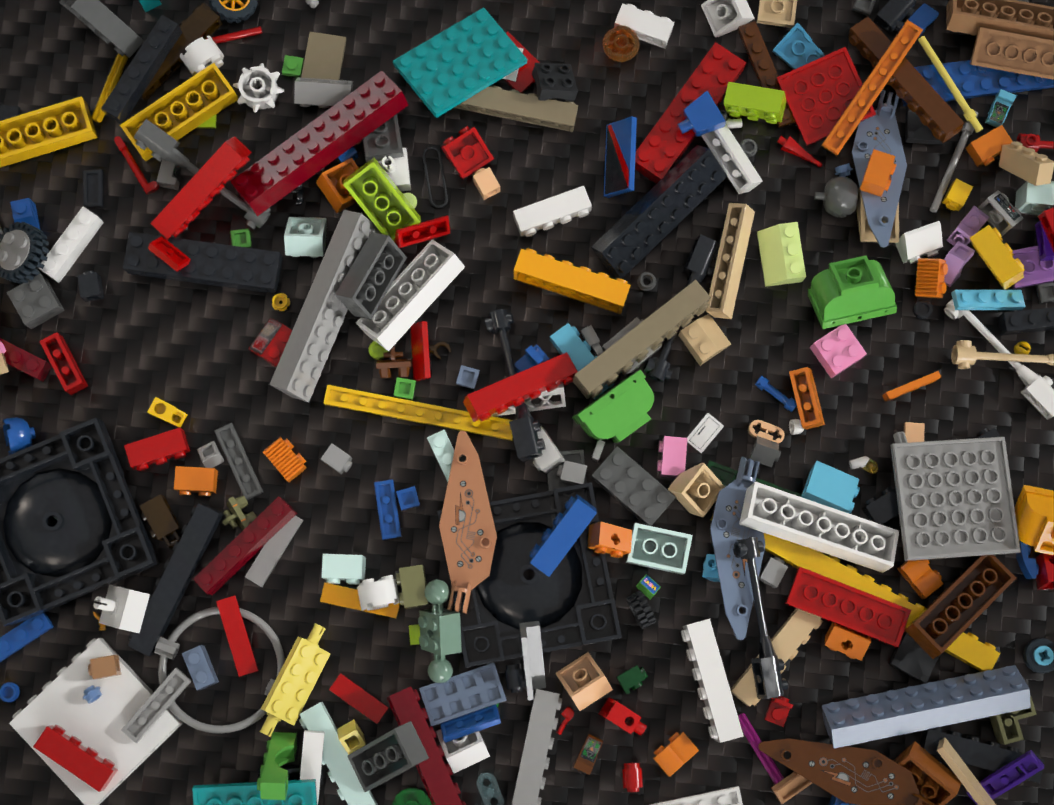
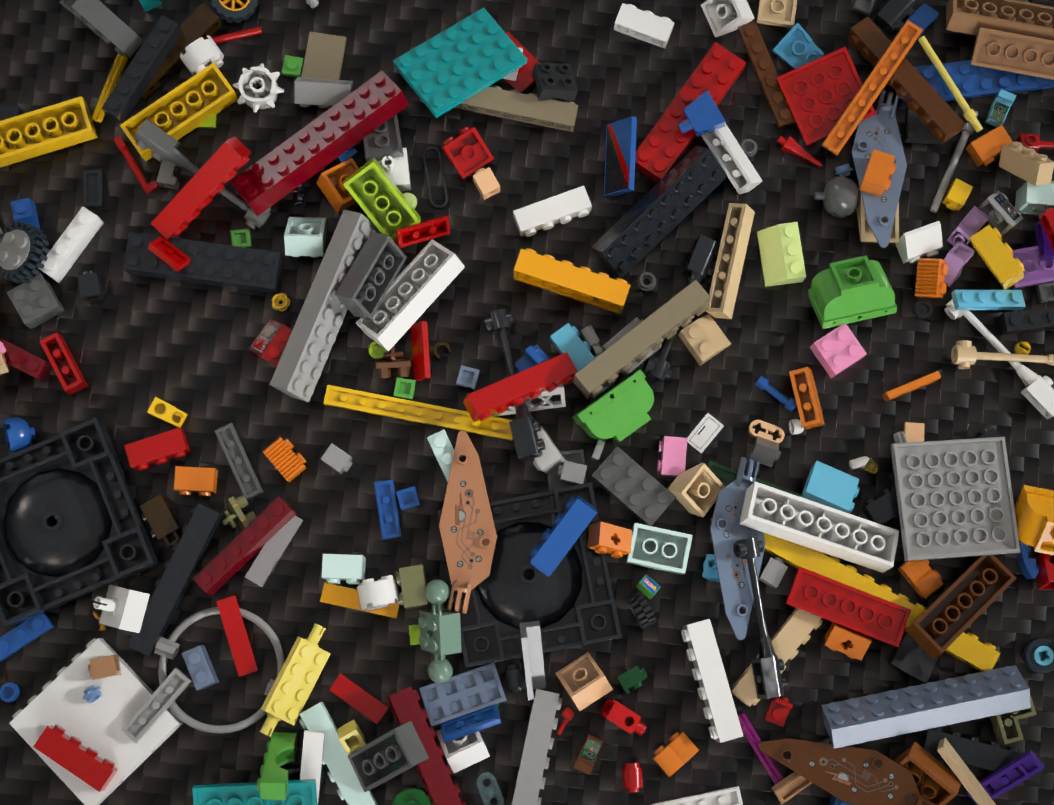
(210, 455): light grey slope -> none
(621, 44): clear orange cone -> none
(731, 123): white arm -> none
(755, 102): lime brick -> none

